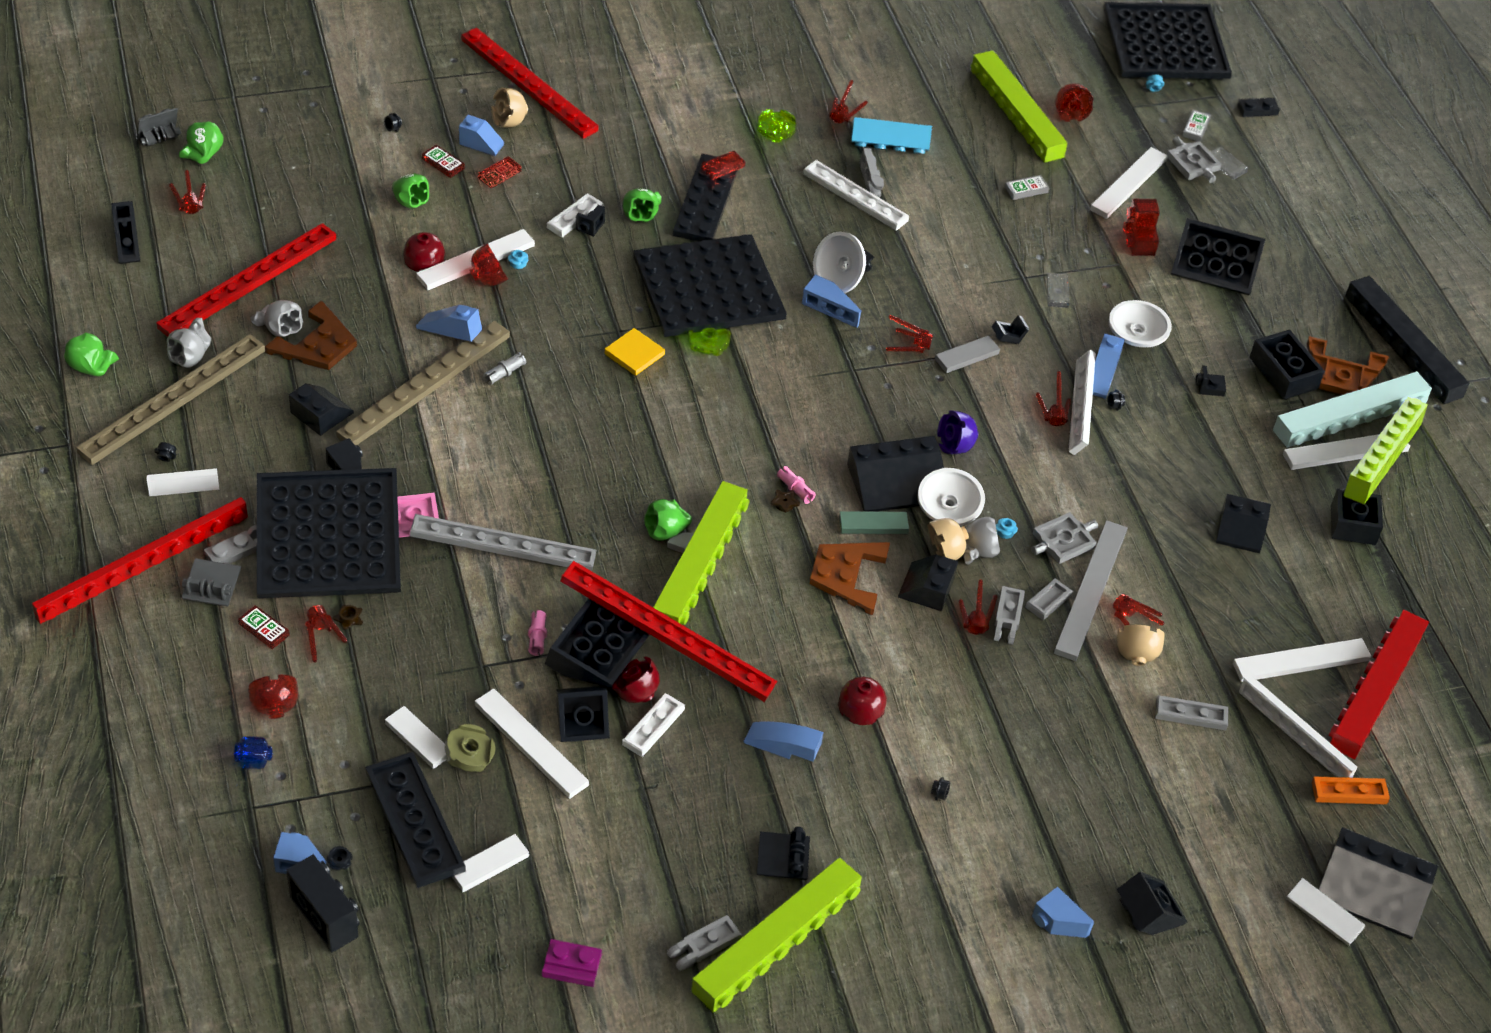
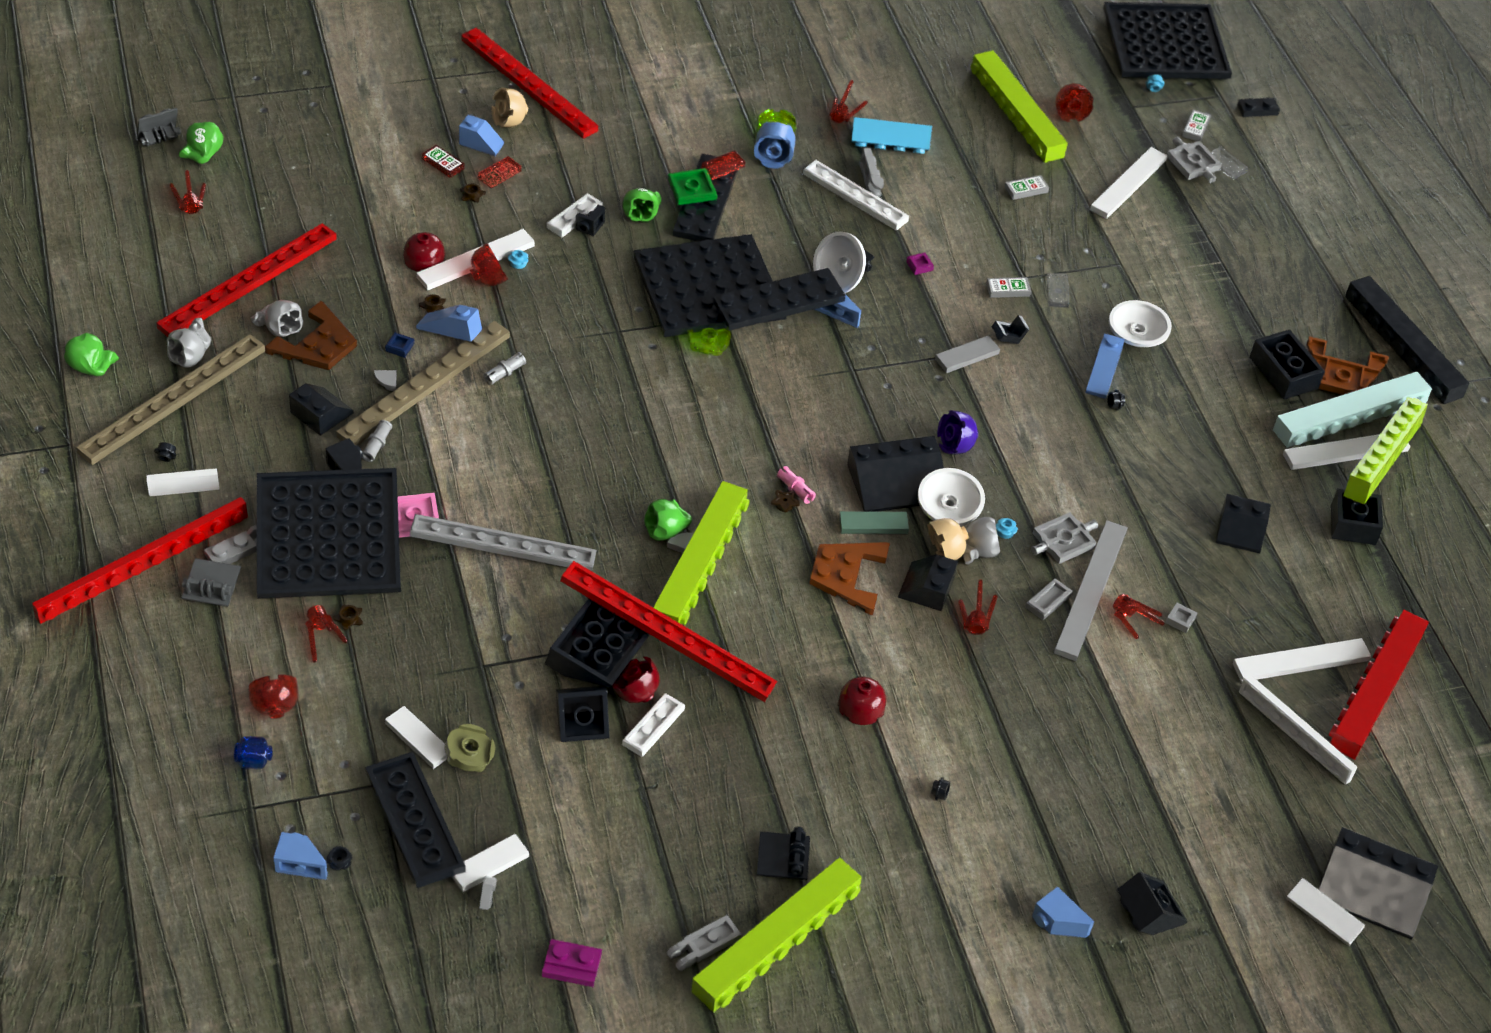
(126, 232): black slope -> none
(263, 627): tile -> none
(323, 902): black brick -> none
(376, 440): none -> light grey pin
(386, 378): none -> light grey tile
(392, 122): black plate -> none
(399, 344): none -> dark blue tile
(411, 190): bright green piece -> none
(432, 299): none -> dark brown plate
(472, 192): none -> dark brown plate
(487, 891): none -> light grey tile
(532, 743): white tile -> none
(537, 633): bright pink pin -> none
(634, 351): yellow tile -> none
(692, 186): none -> green tile
(774, 144): none -> medium blue brick
(778, 299): none -> black plate
(785, 739): medium blue slope -> none
(920, 263): none -> magenta tile
(922, 337): clear red plant -> none
(1008, 287): none -> tile
(1009, 612): light grey hinge -> none
(1057, 413): clear red plant -> none
(1082, 402): white tile -> none
(1140, 644): tan cylinder -> none
(1141, 227): clear red brick -> none
(1181, 617): none -> light grey plate
(1191, 712): light grey tile -> none
(1210, 384): black bracket -> none
(1218, 256): black slope -> none
(1350, 790): orange plate -> none

